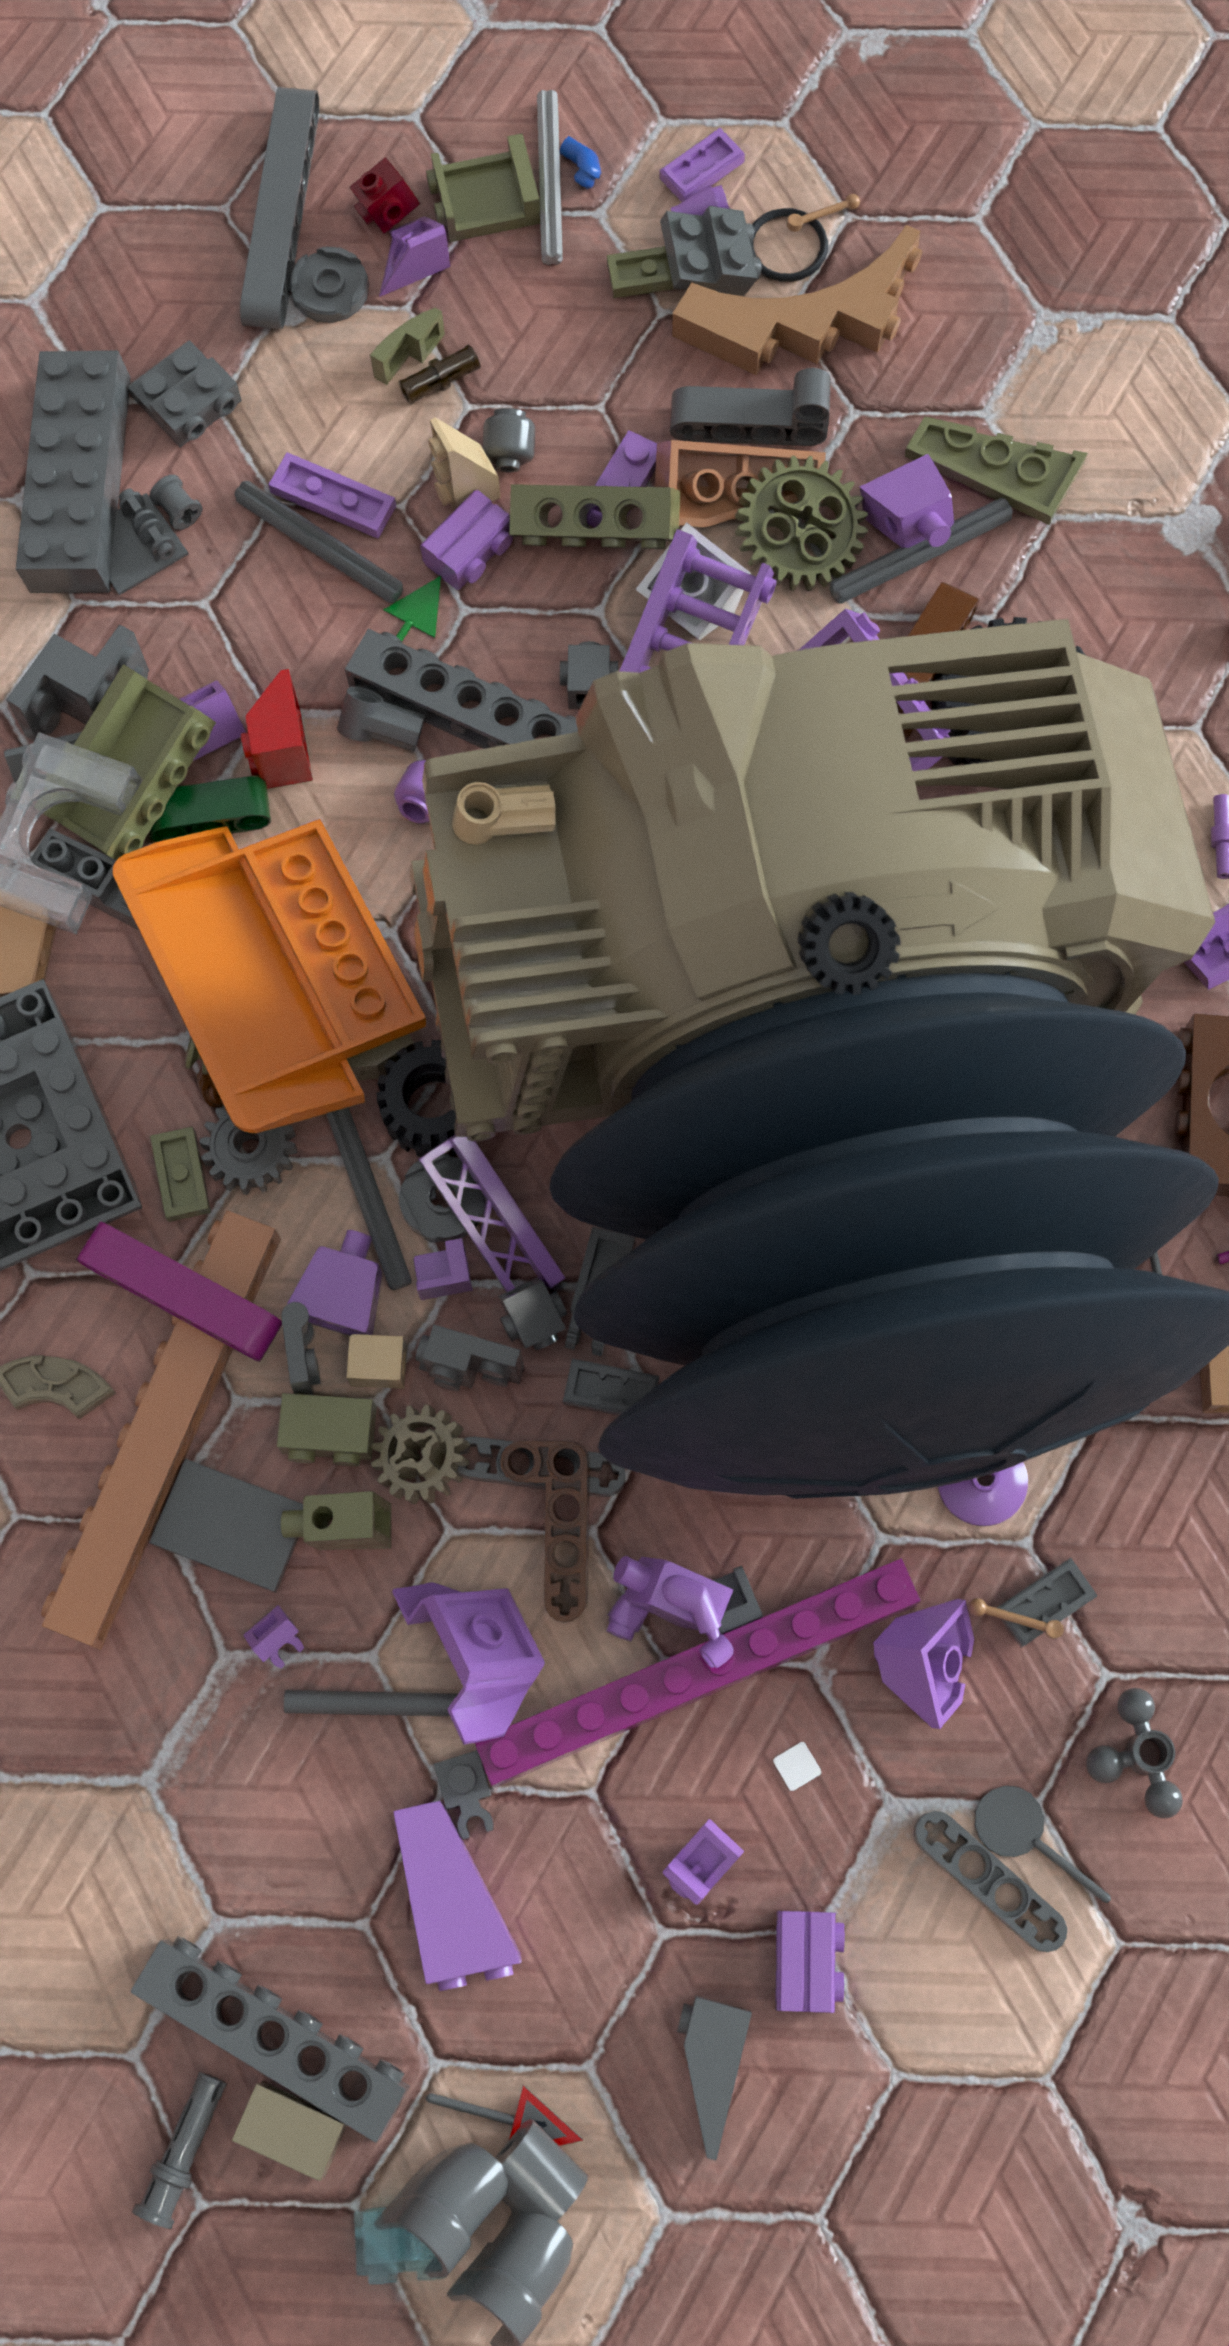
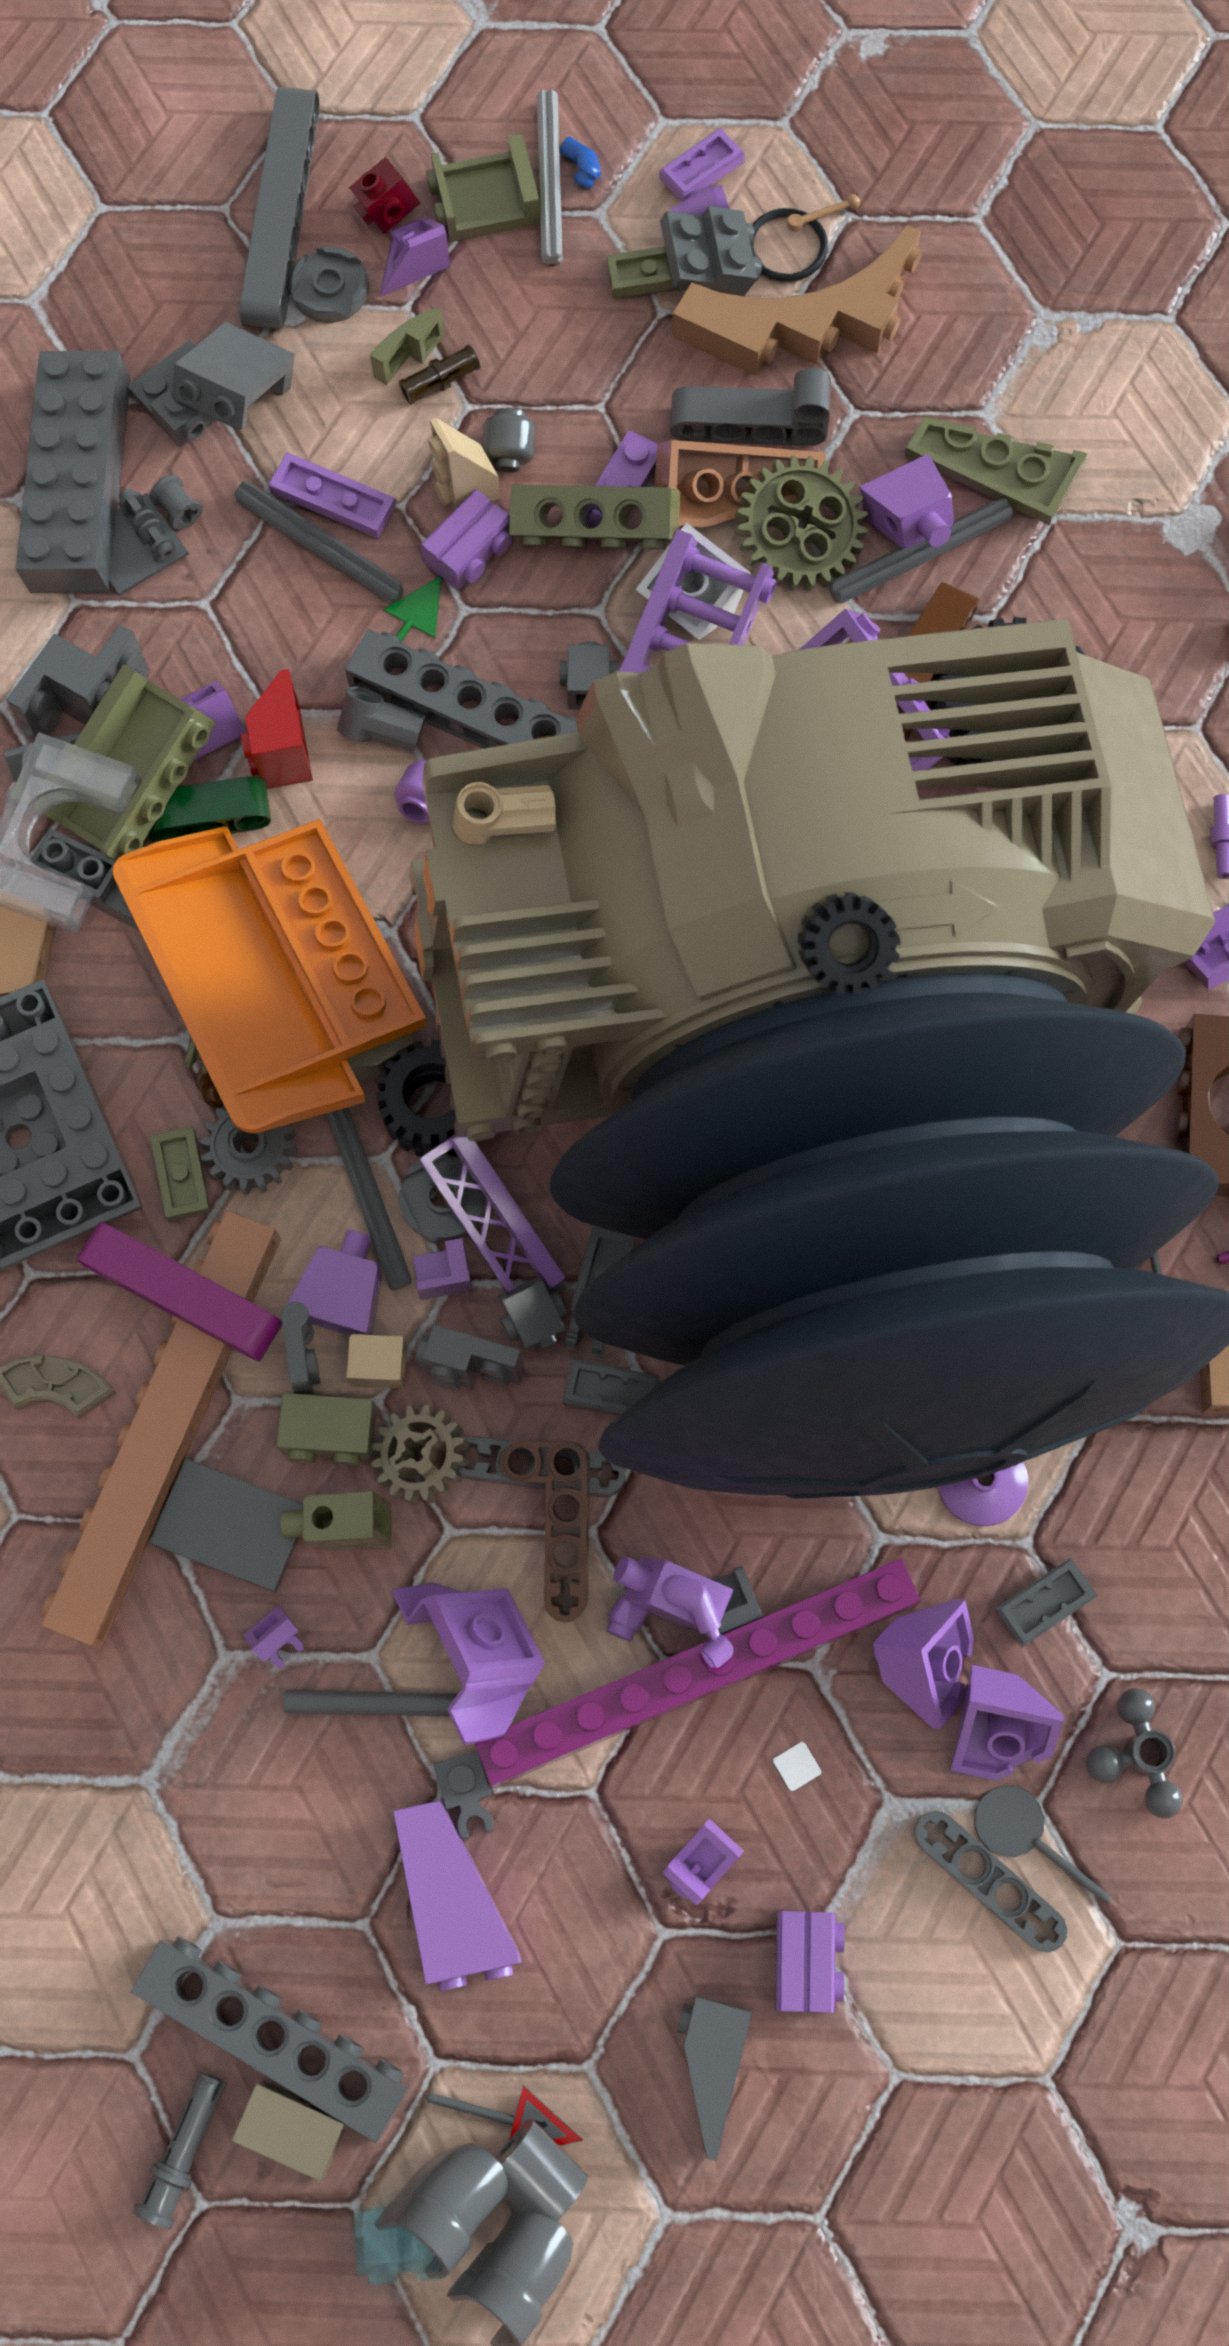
(230, 373): none -> dark grey panel
(1002, 1725): none -> medium lavender slope
(1052, 1629): medium nougat hinge -> none

